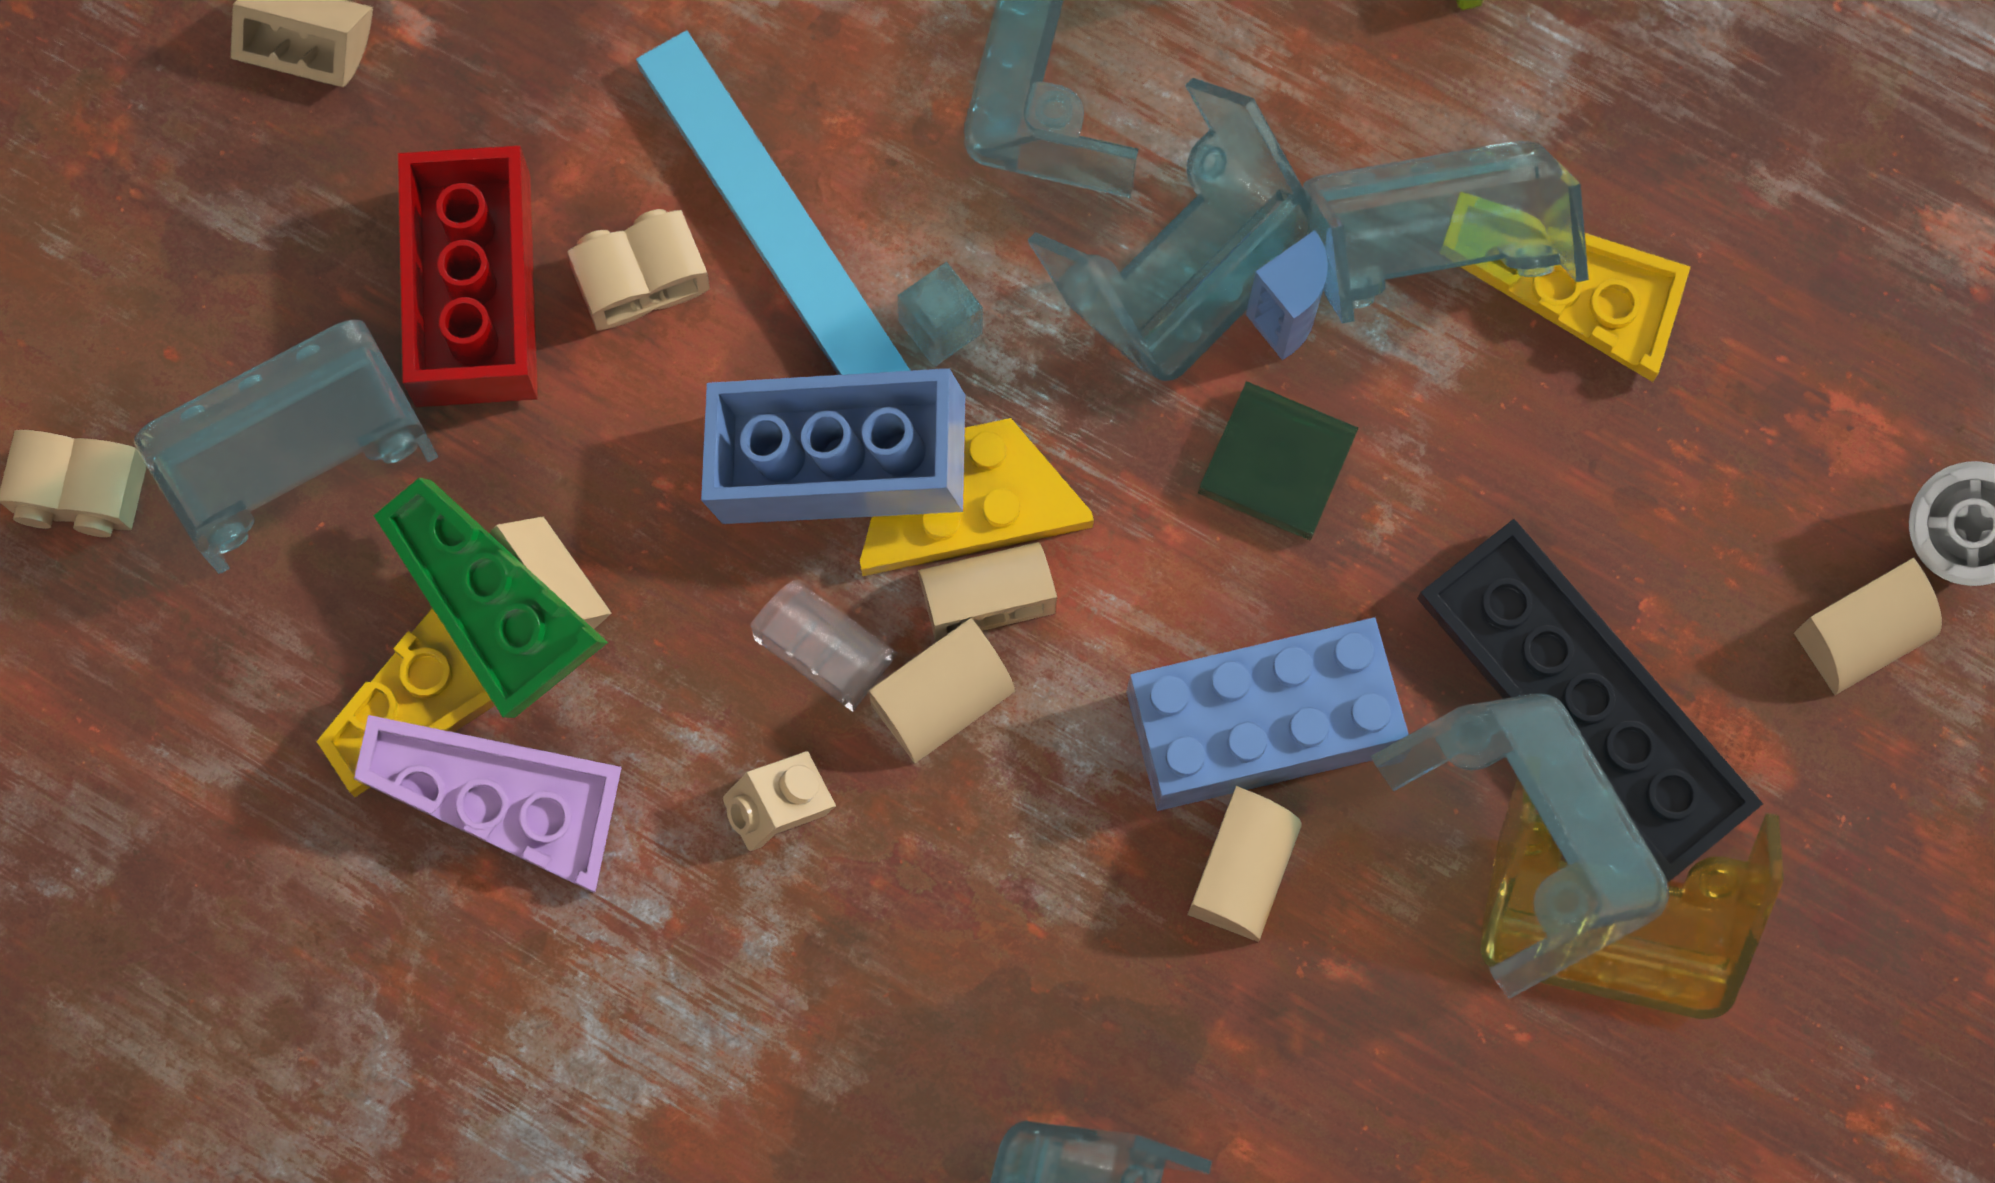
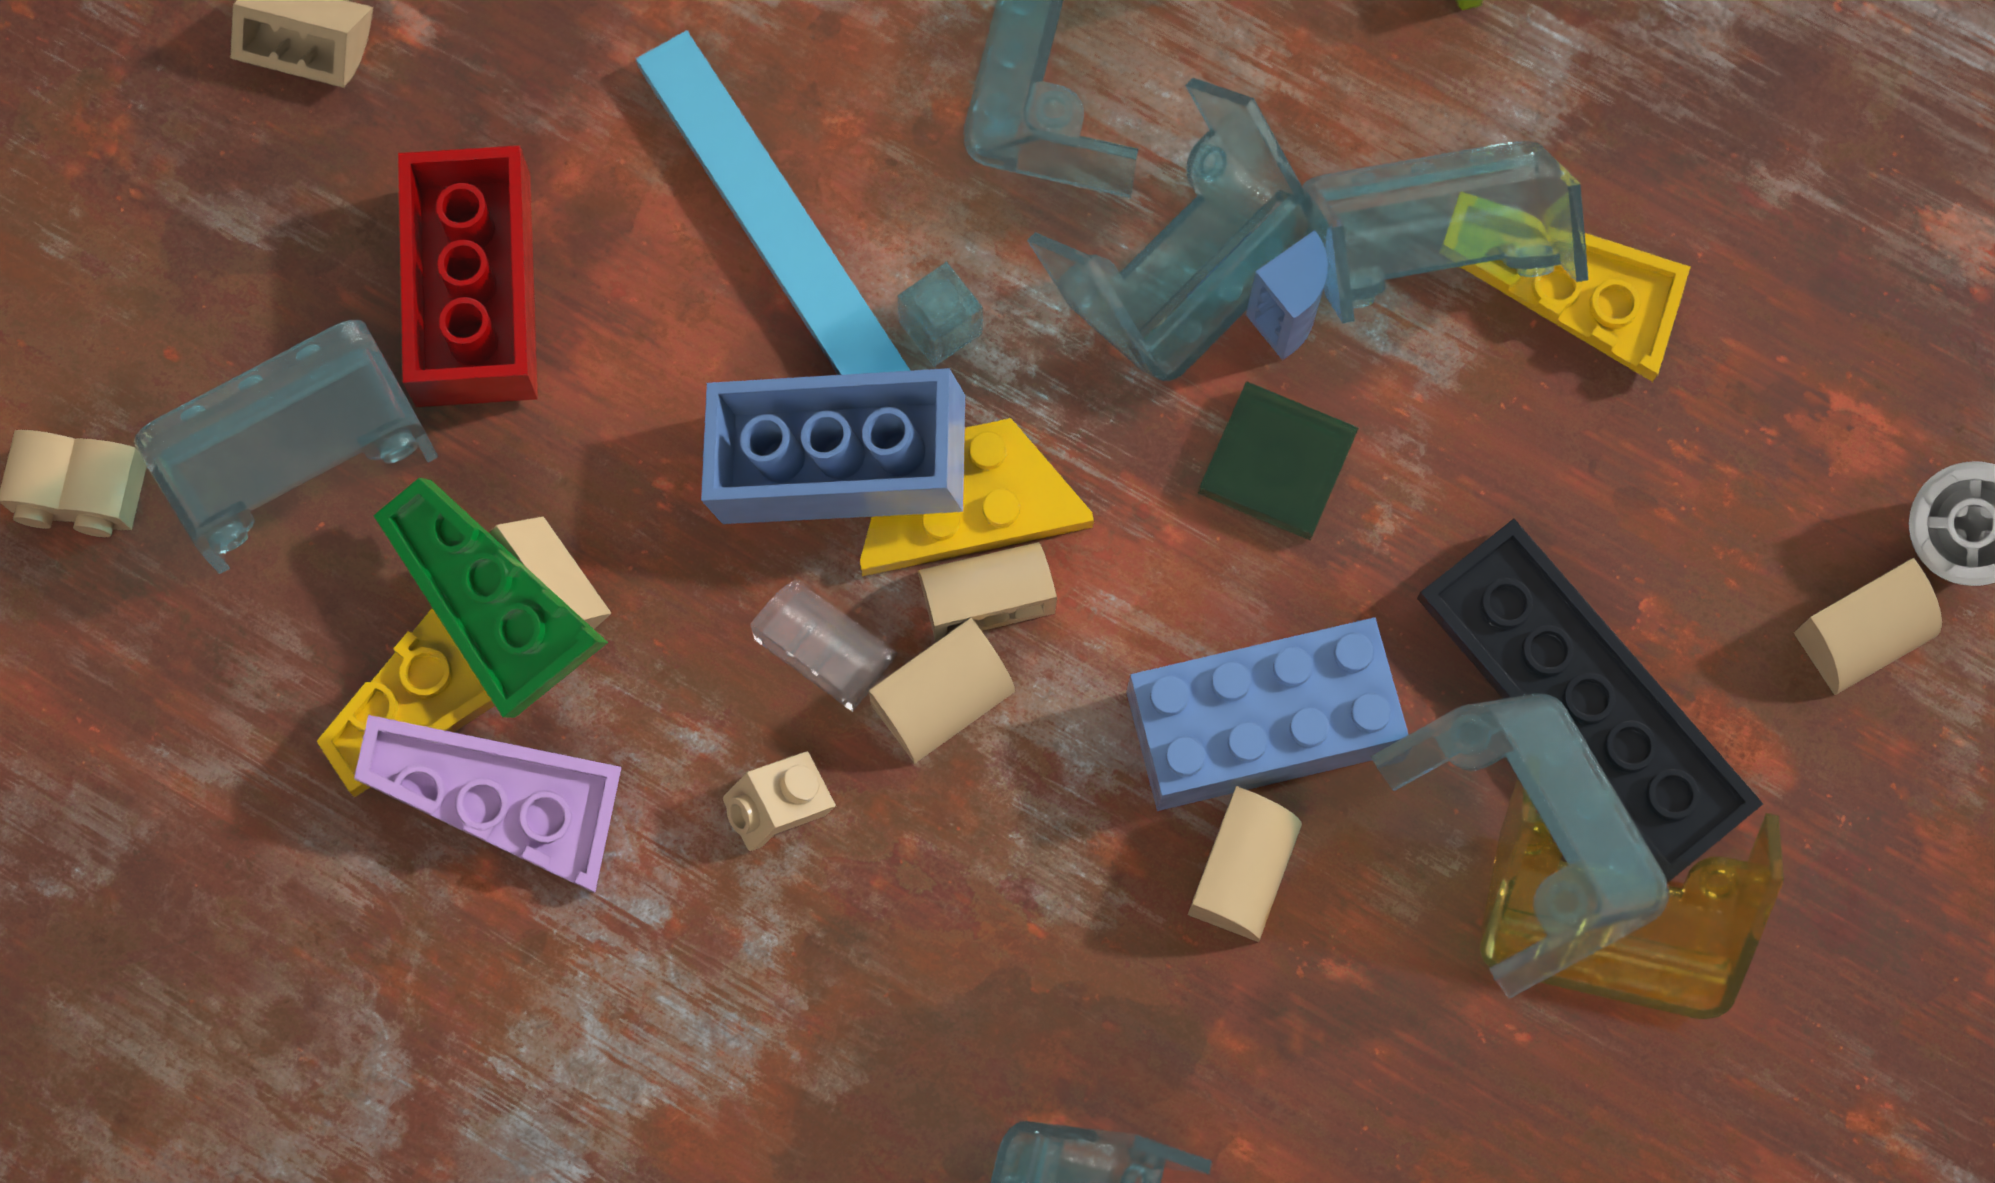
(638, 268): tan brick -> none

